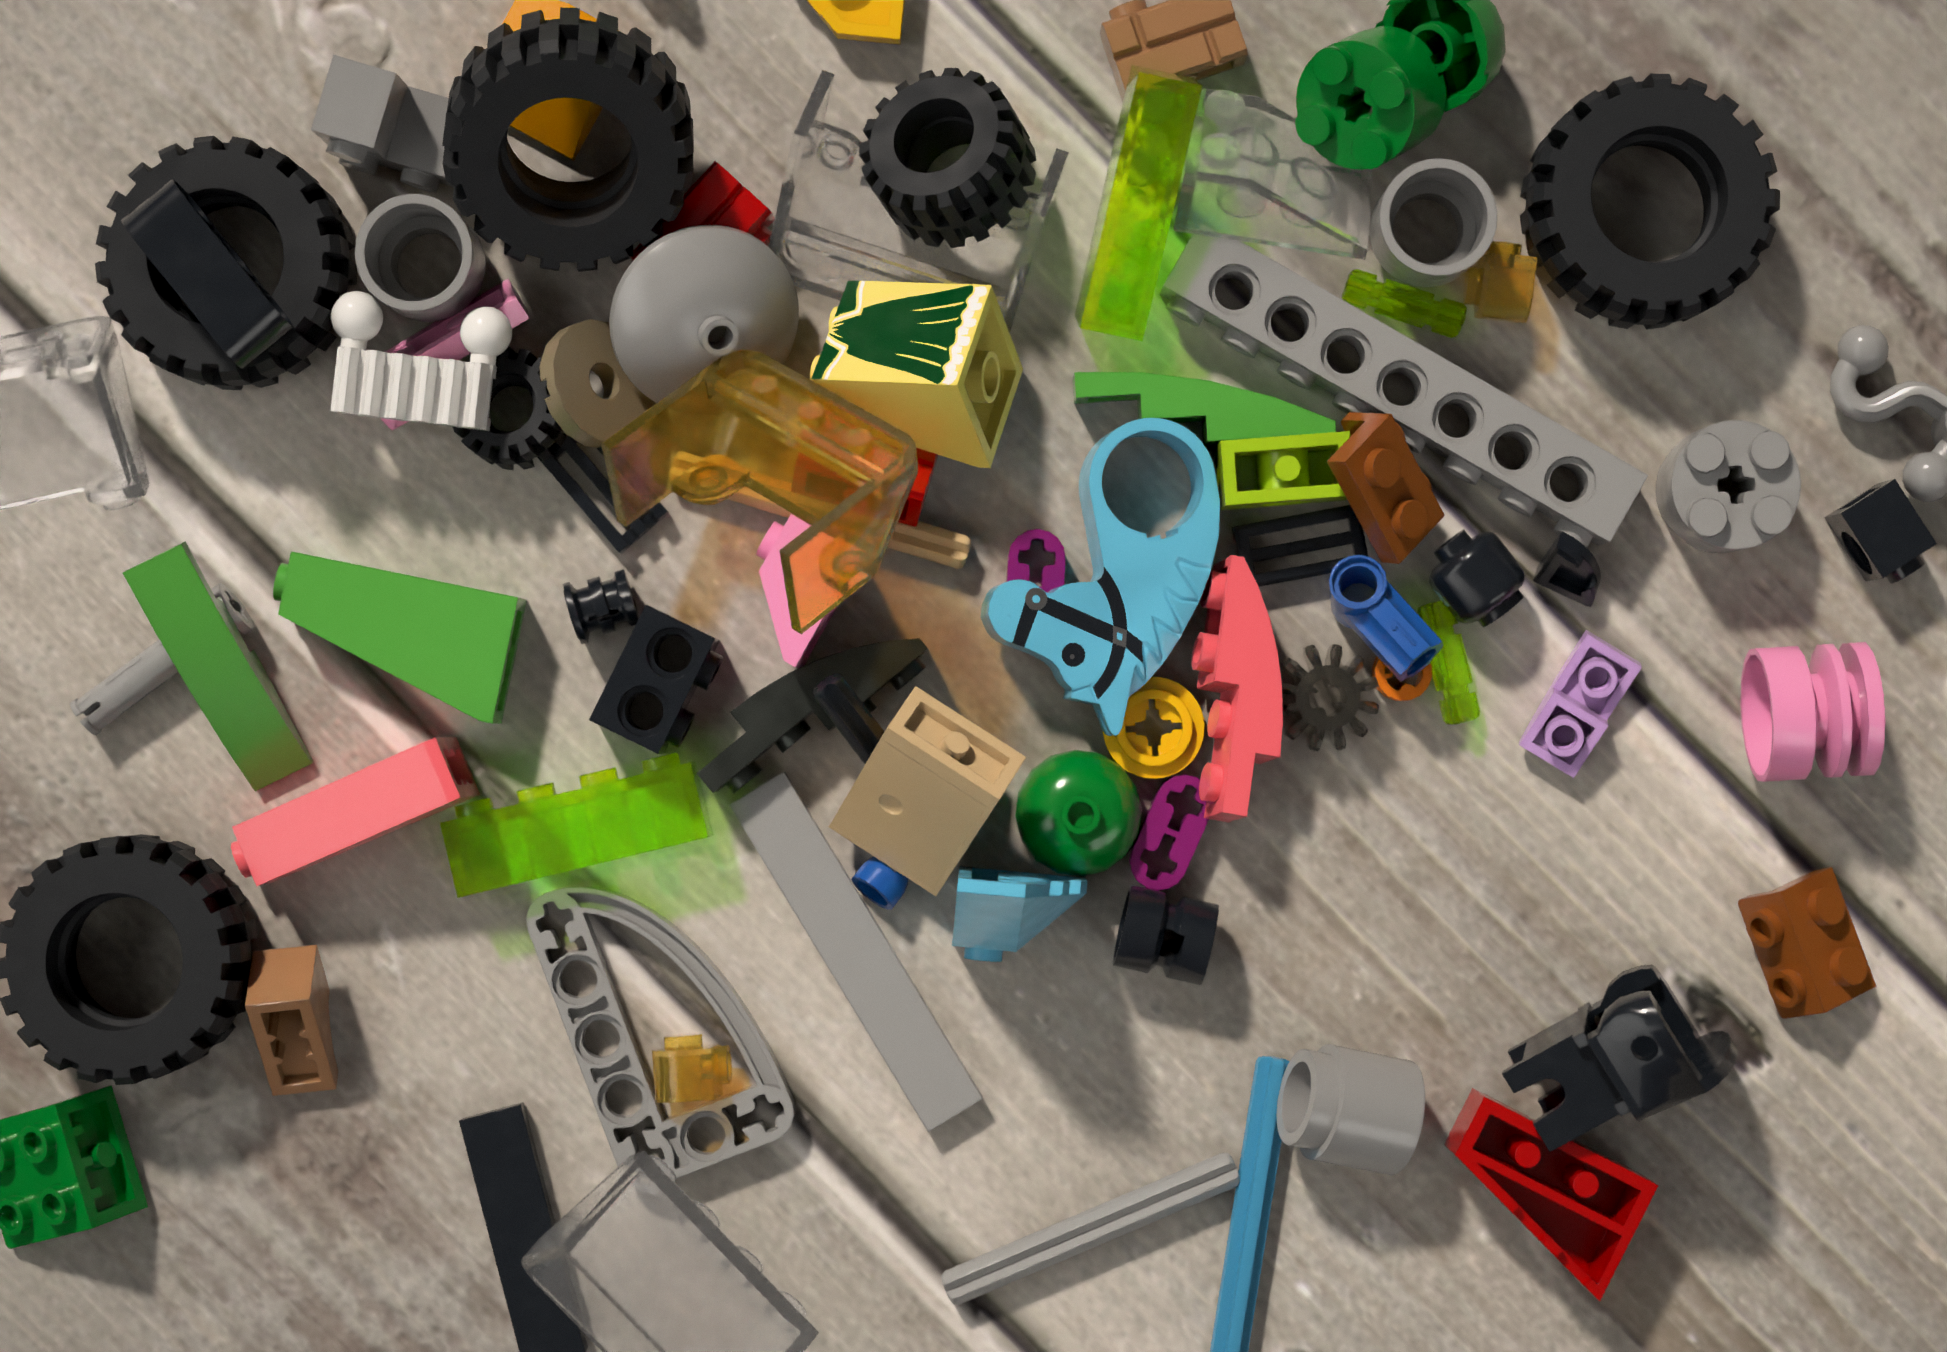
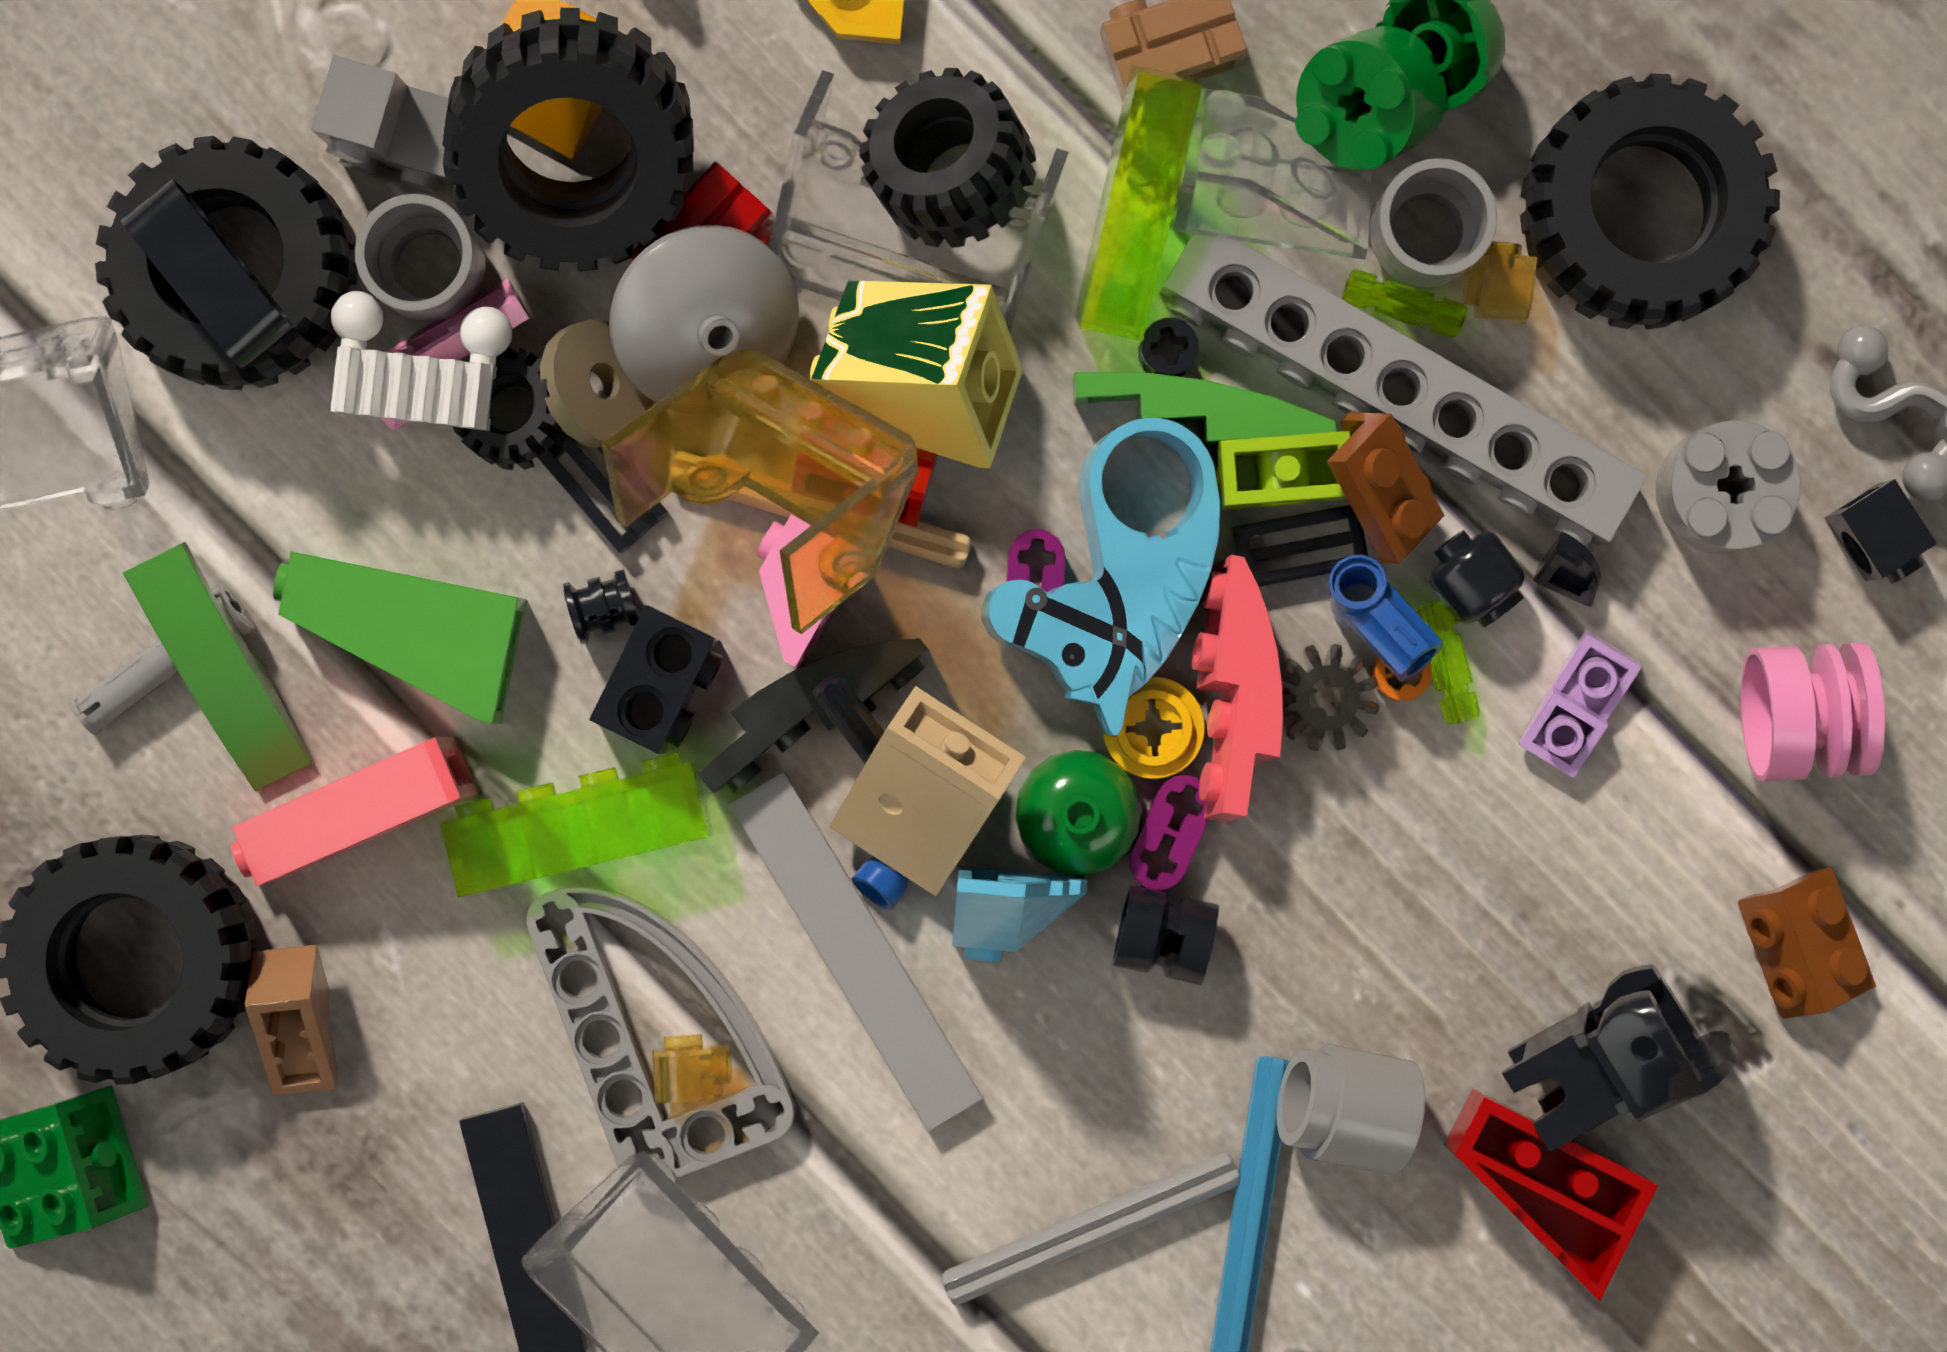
(1179, 333): none -> black bush

